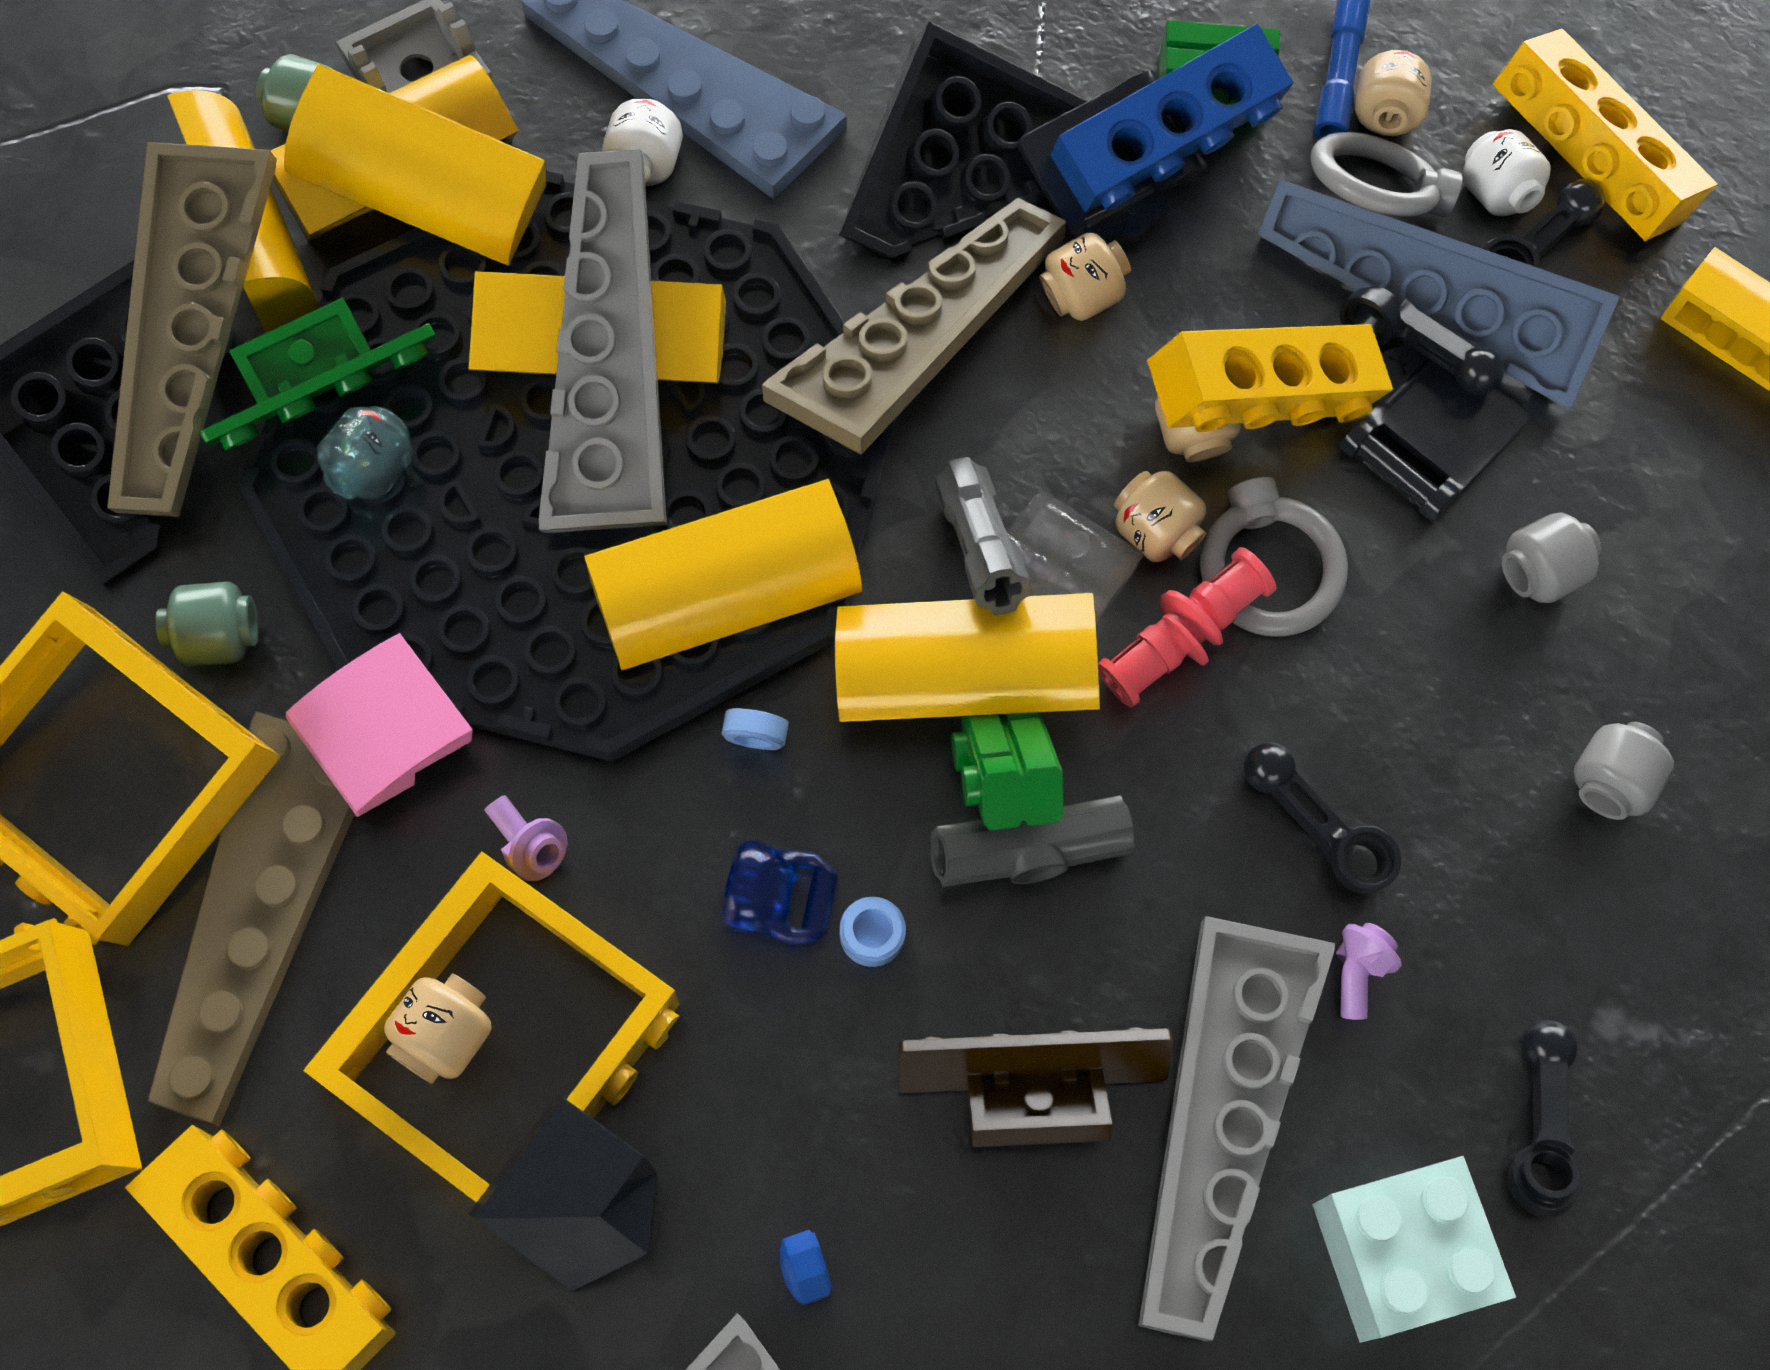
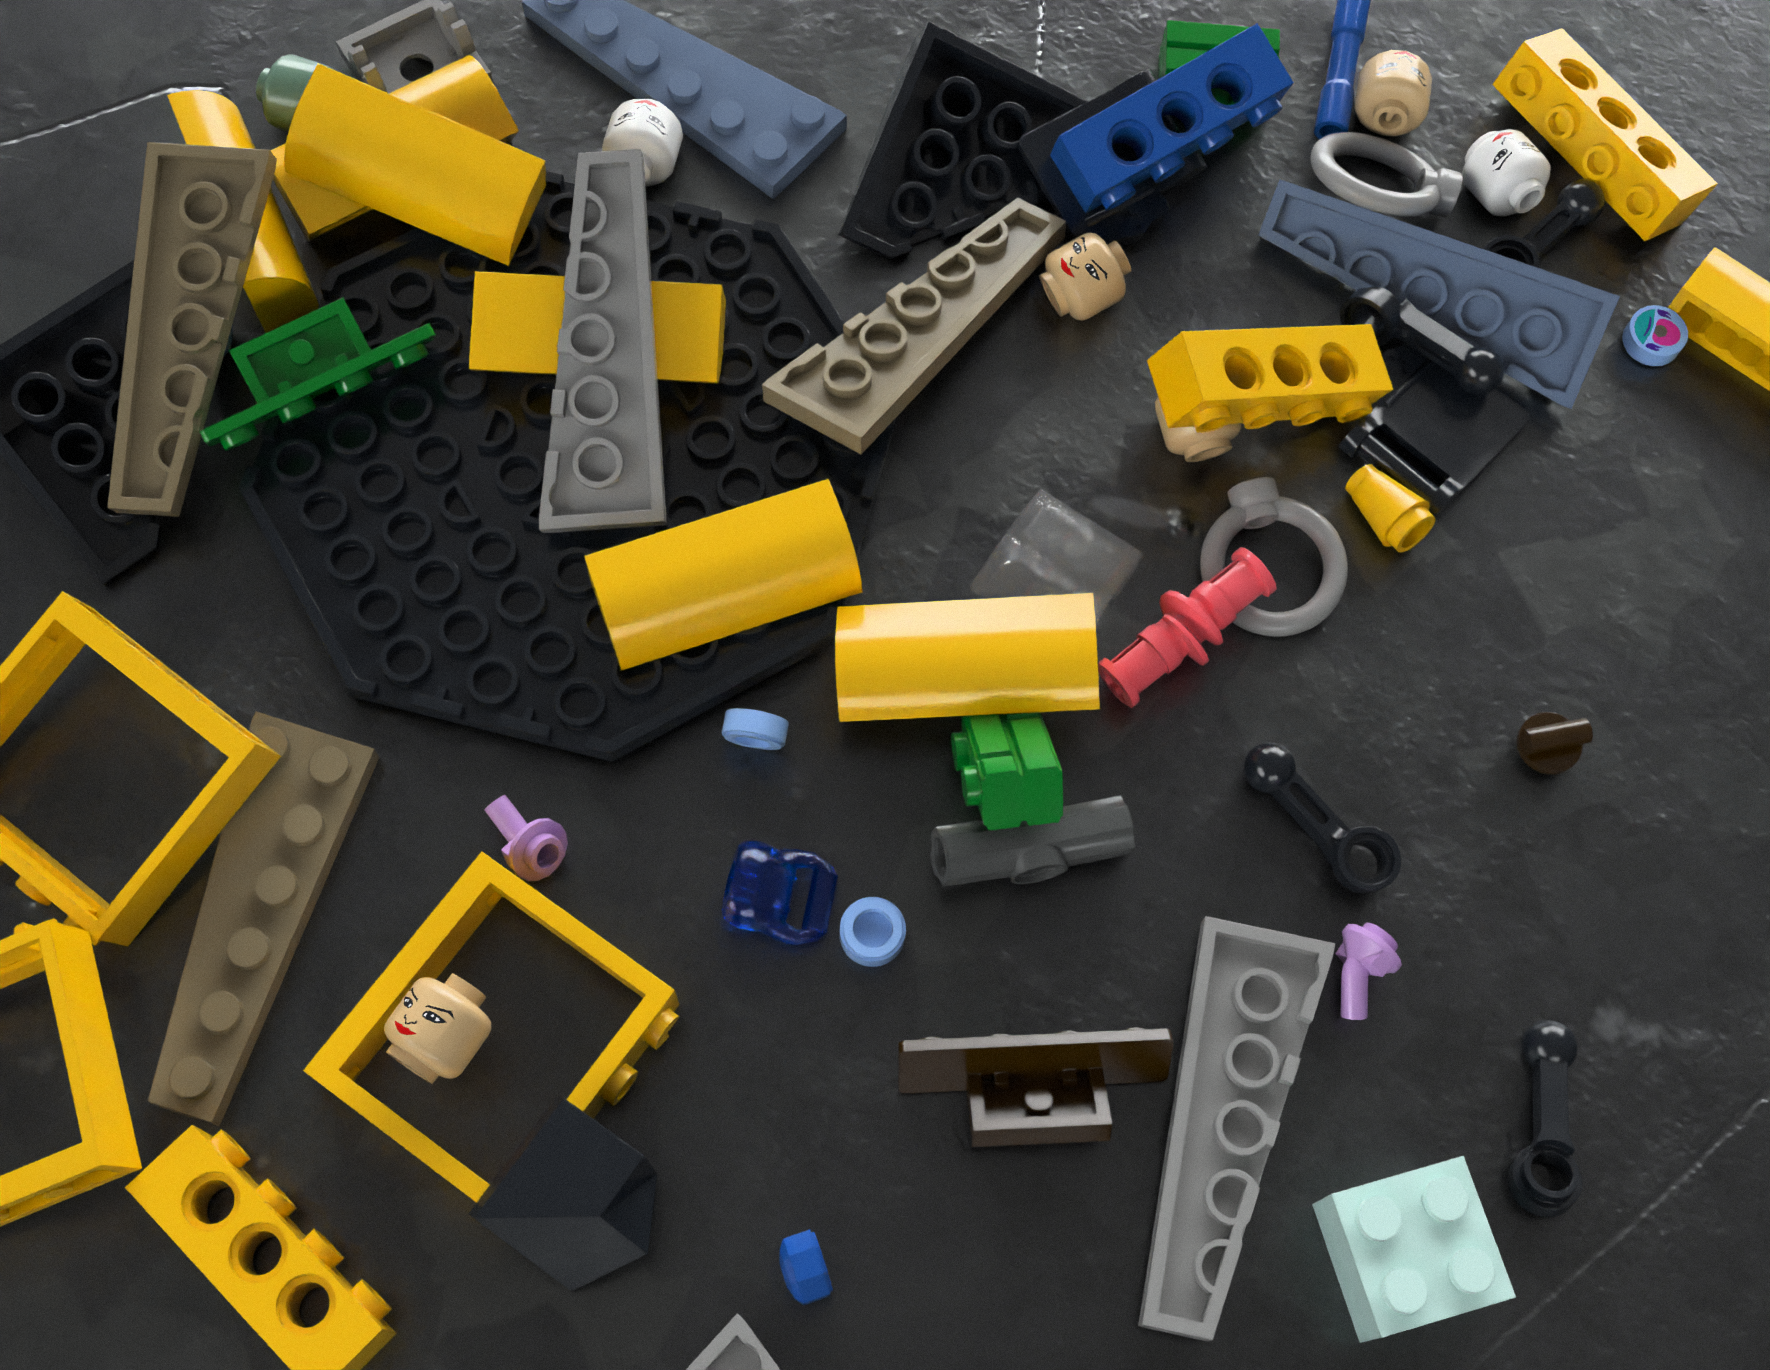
(208, 624): sand green head -> none
(364, 453): clear light blue head -> none
(378, 724): bright pink slope -> none
(991, 561): dark grey axle -> none
(1160, 516): tan head -> none
(1391, 509): none -> yellow cone
(1551, 558): light grey head -> none
(1552, 741): none -> dark brown plate
(1623, 770): light grey head -> none
(1655, 335): none -> light blue tile

